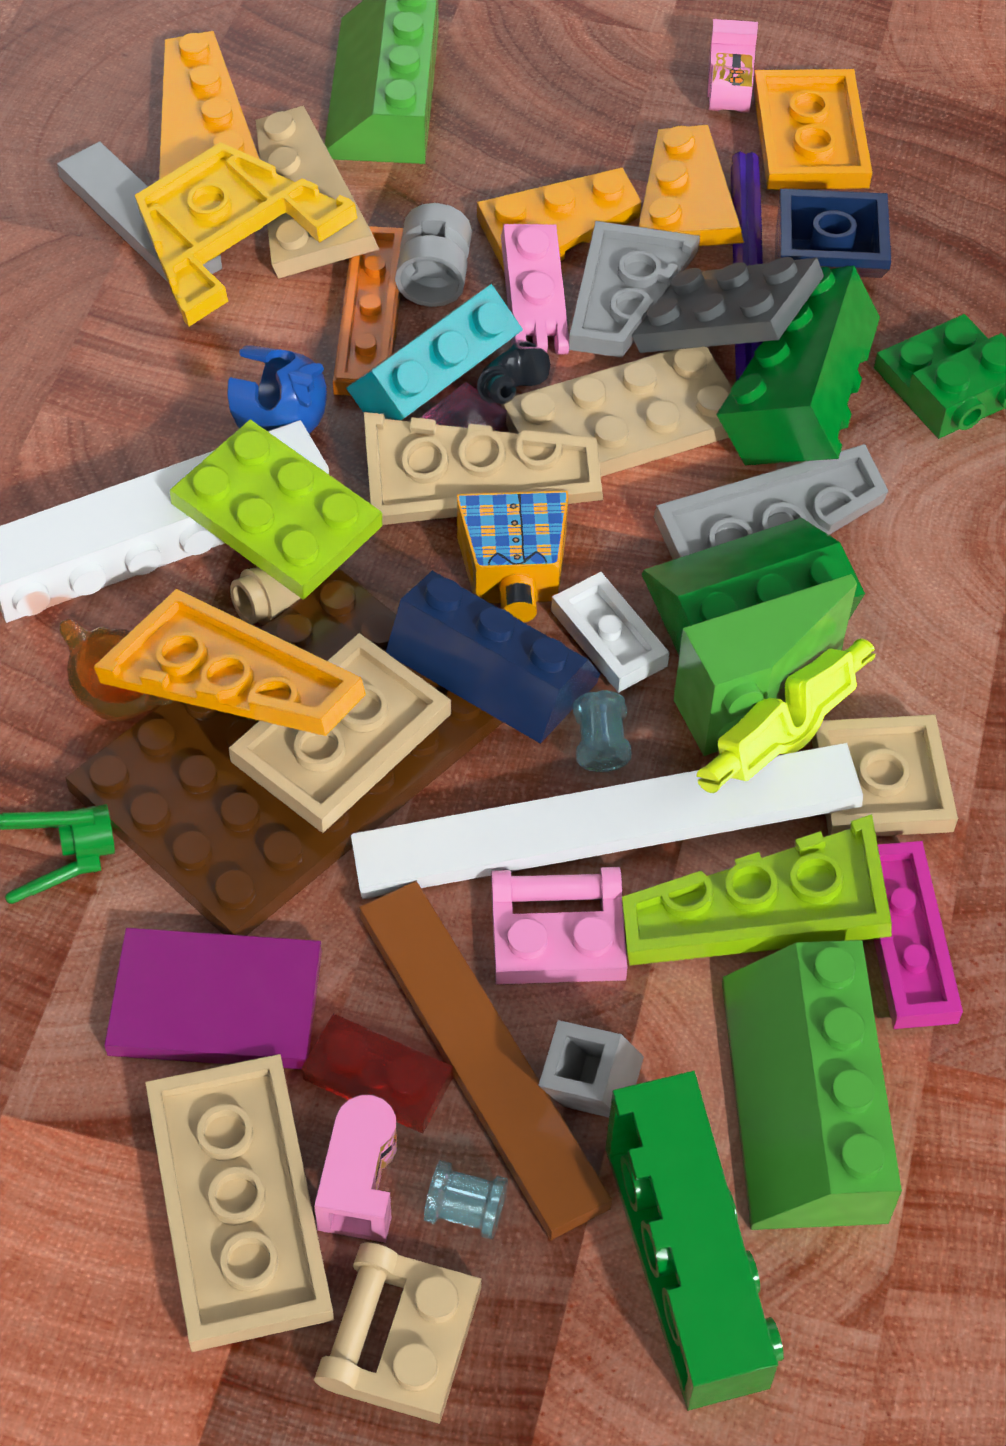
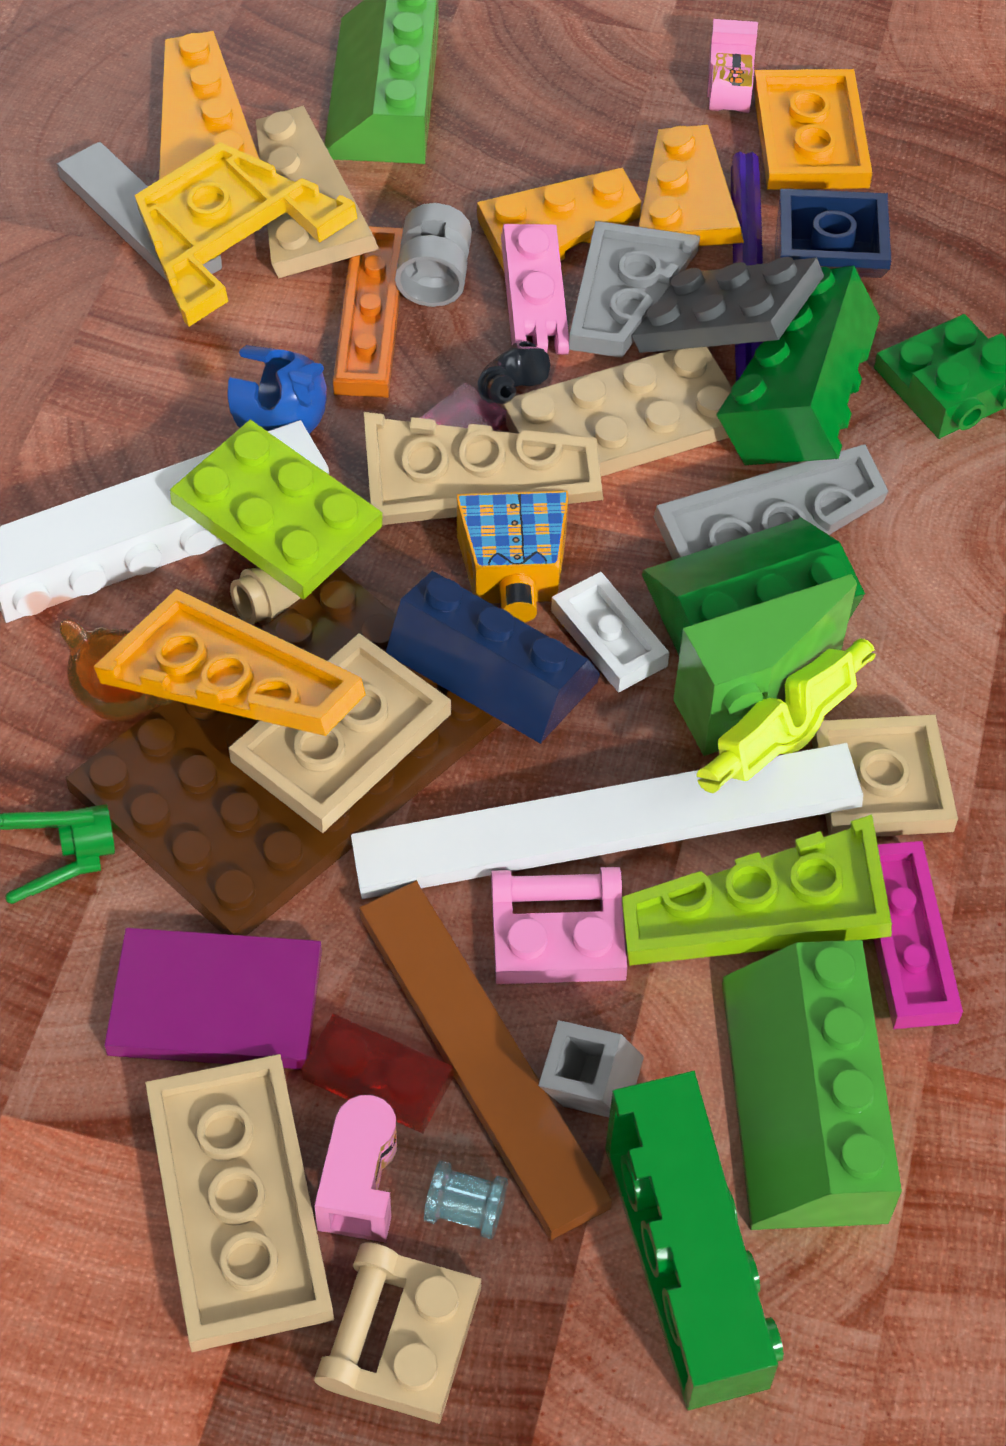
(436, 357): brick -> none
(601, 731): clear light blue bush -> none

